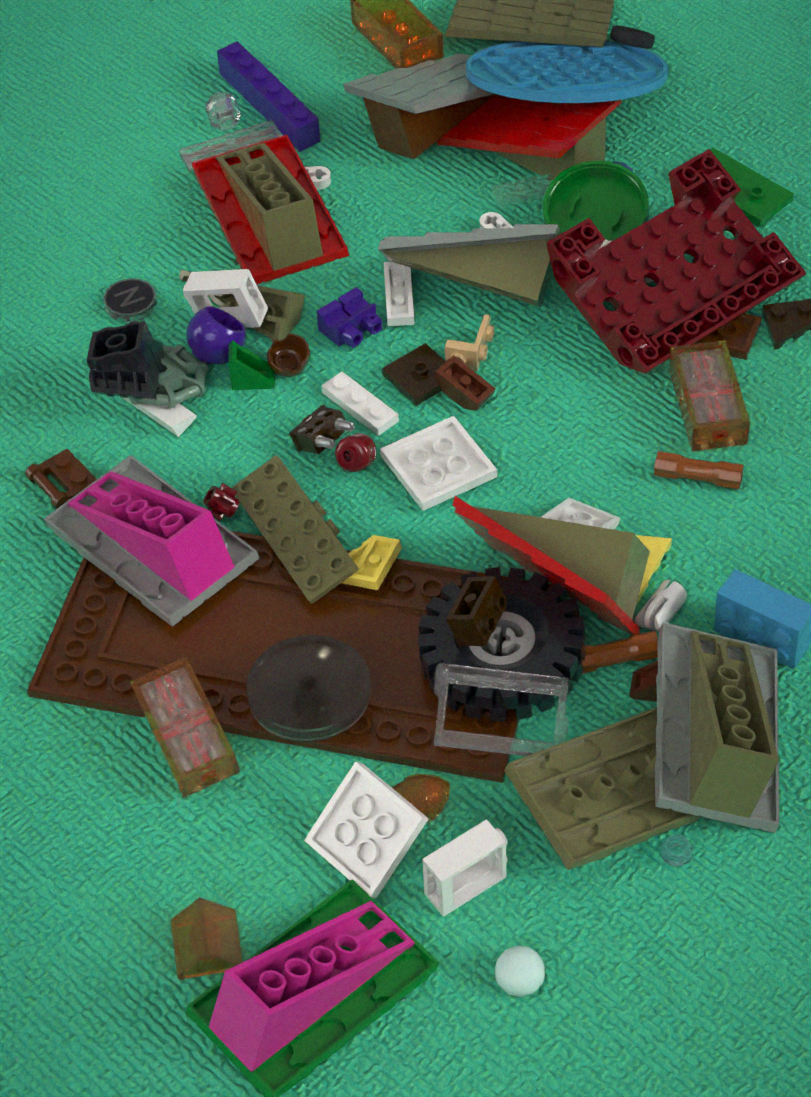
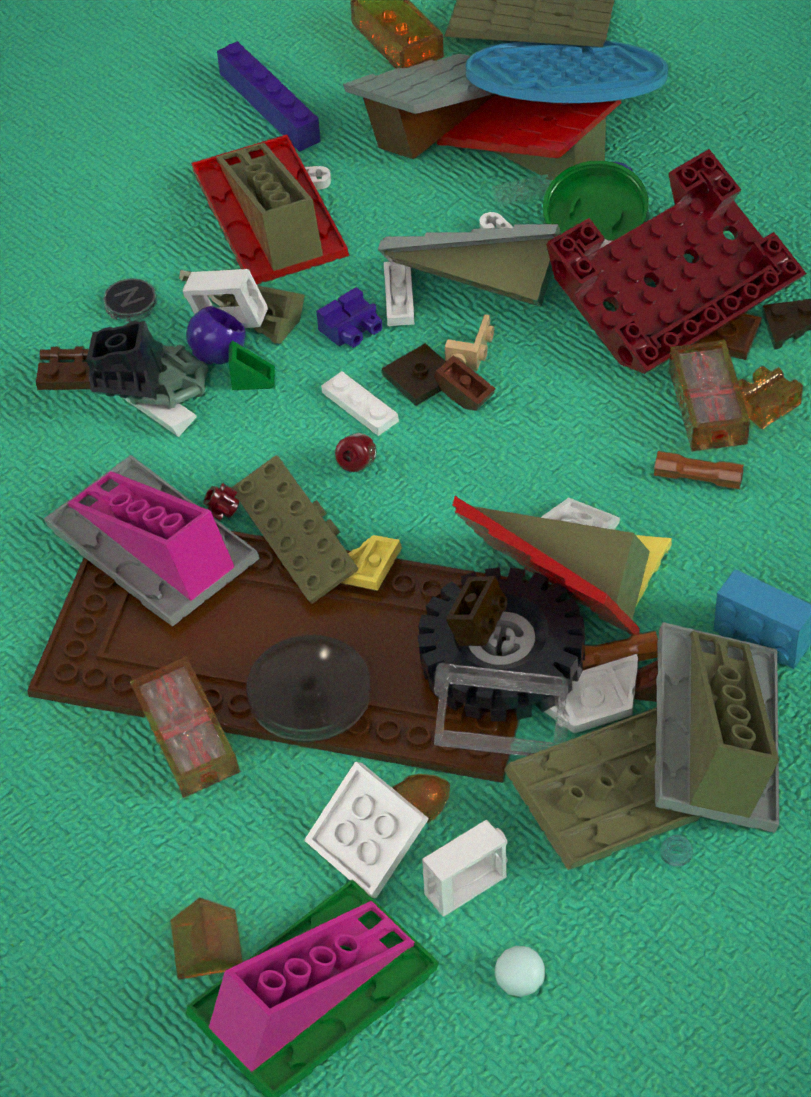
(63, 375): none -> reddish brown plate
(66, 471): reddish brown plate -> none
(222, 111): clear head -> none
(229, 142): clear tile -> none
(289, 355): reddish brown hair -> none
(320, 430): dark brown piece -> none
(438, 463): white plate -> none
(601, 695): none -> white wing
(632, 37): black tyre -> none
(661, 606): white arm -> none
(759, 196): green plate -> none
(769, 396): none -> clear orange hips

